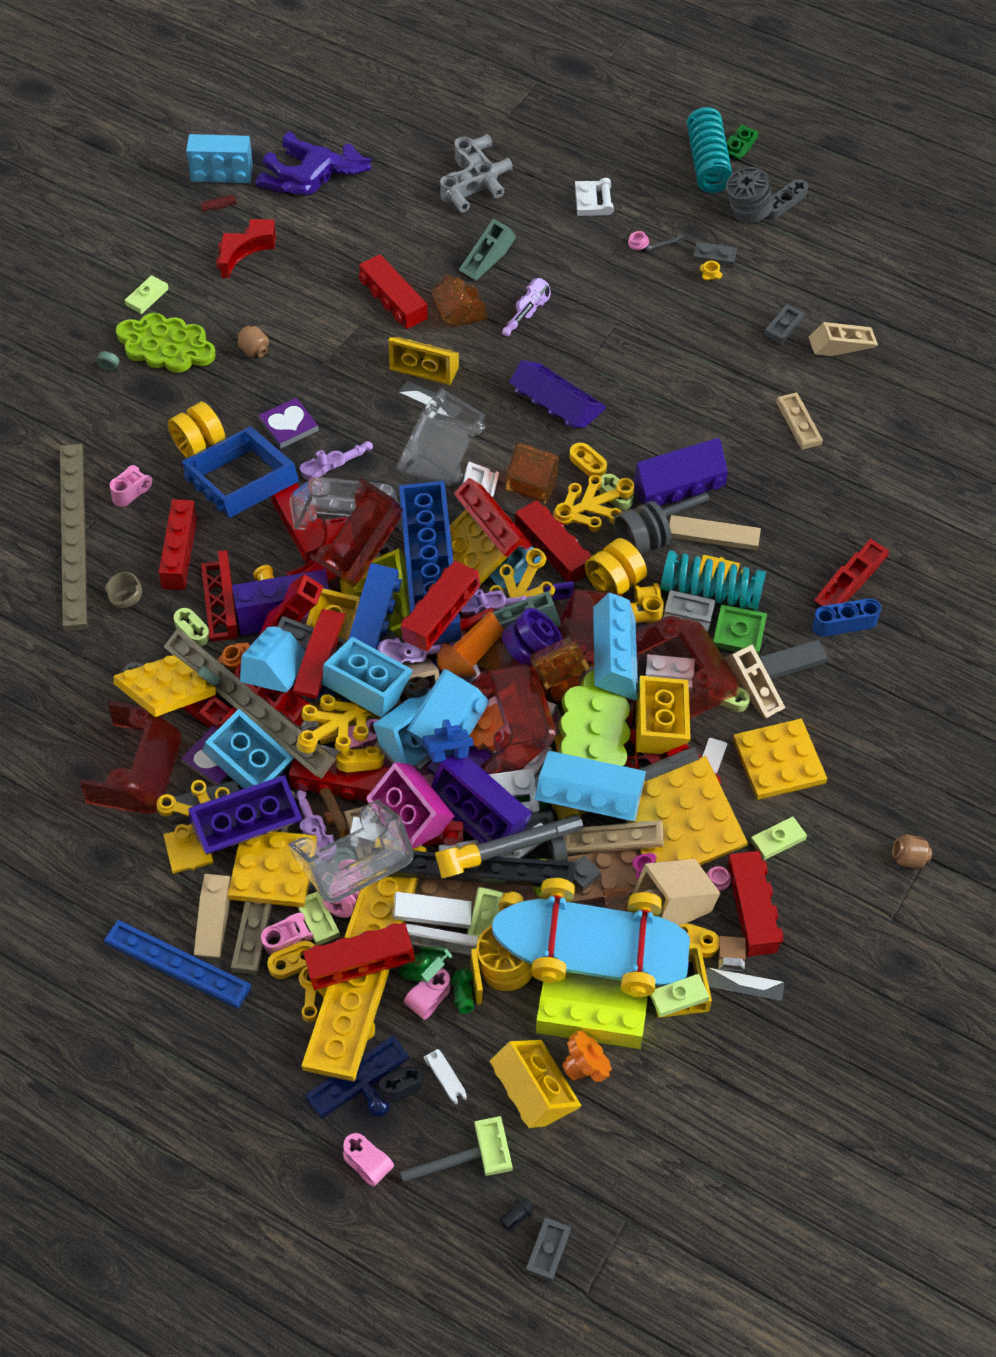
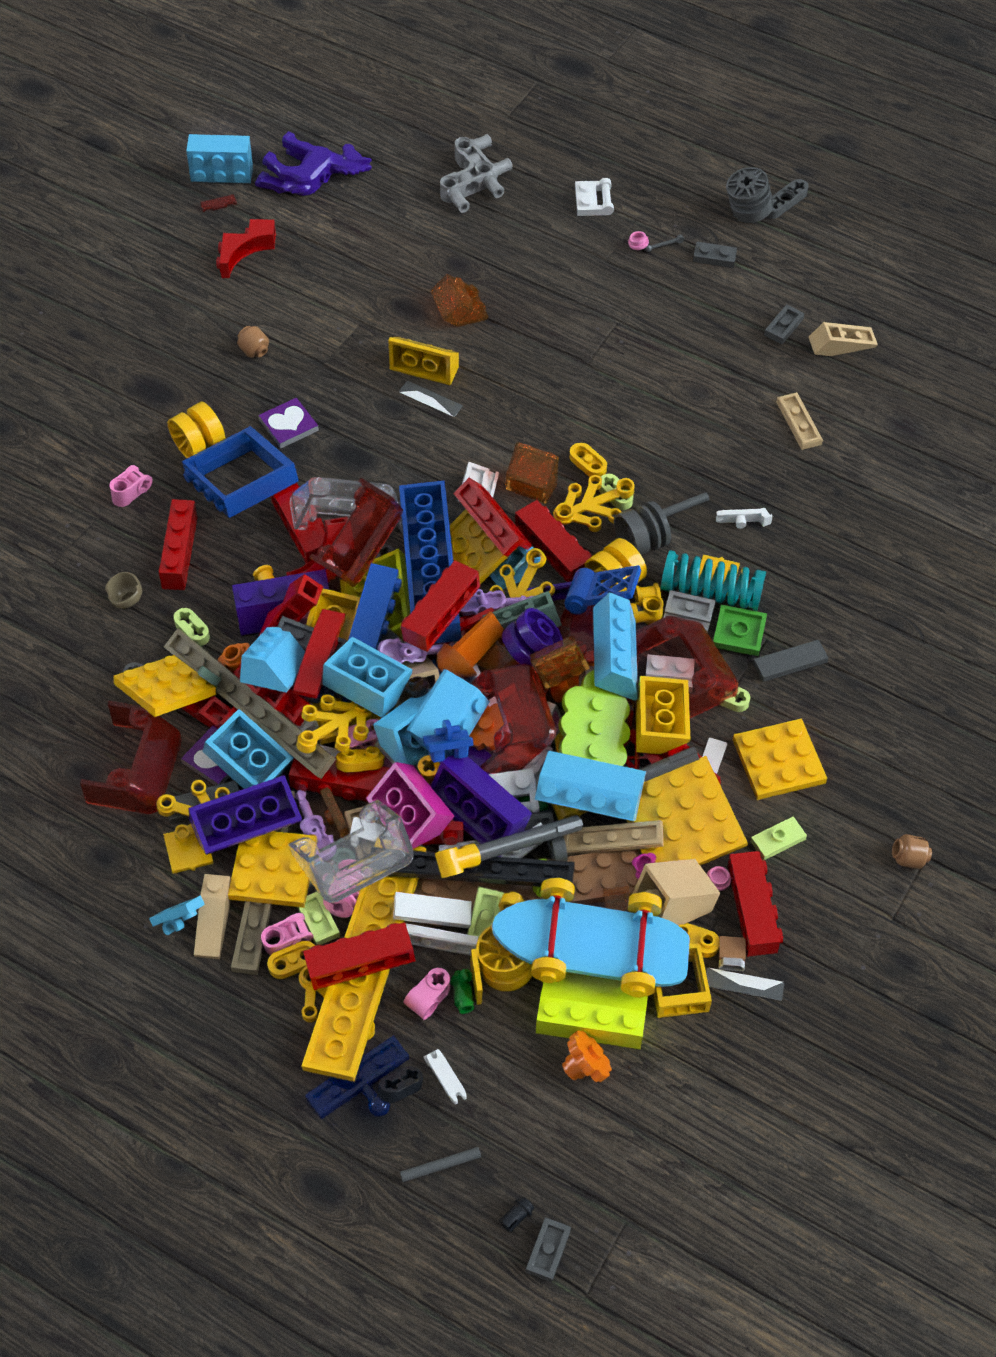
(73, 538): dark tan plate -> none
(107, 361): sand green tile -> none
(146, 294): yellowish green plate -> none
(165, 342): lime plate -> none
(171, 915): none -> medium azure plate
(178, 964): blue tile -> none
(227, 594): red fence -> none
(334, 459): lavender piece -> none
(369, 1162): bright pink piece -> none
(393, 291): red brick -> none
(427, 964): green plate -> none
(429, 775): none -> yellow bush
(441, 439): clear windscreen -> none
(488, 249): sand green slope -> none
(493, 1146): yellowish green plate -> none
(534, 1082): yellow slope -> none
(537, 294): lavender piece -> none
(556, 394): dark purple slope -> none
(585, 873): dark grey plate -> none
(587, 585): none -> blue piece
(679, 995): yellowish green plate -> none
(681, 473): dark purple slope -> none
(709, 149): teal piece -> none
(711, 270): yellow plate -> none
(714, 532): tan tile -> none
(741, 141): green slope -> none
(743, 516): none -> white piece
(755, 680): tan slope -> none
(846, 617): blue beam -> none
(853, 574): red slope -> none

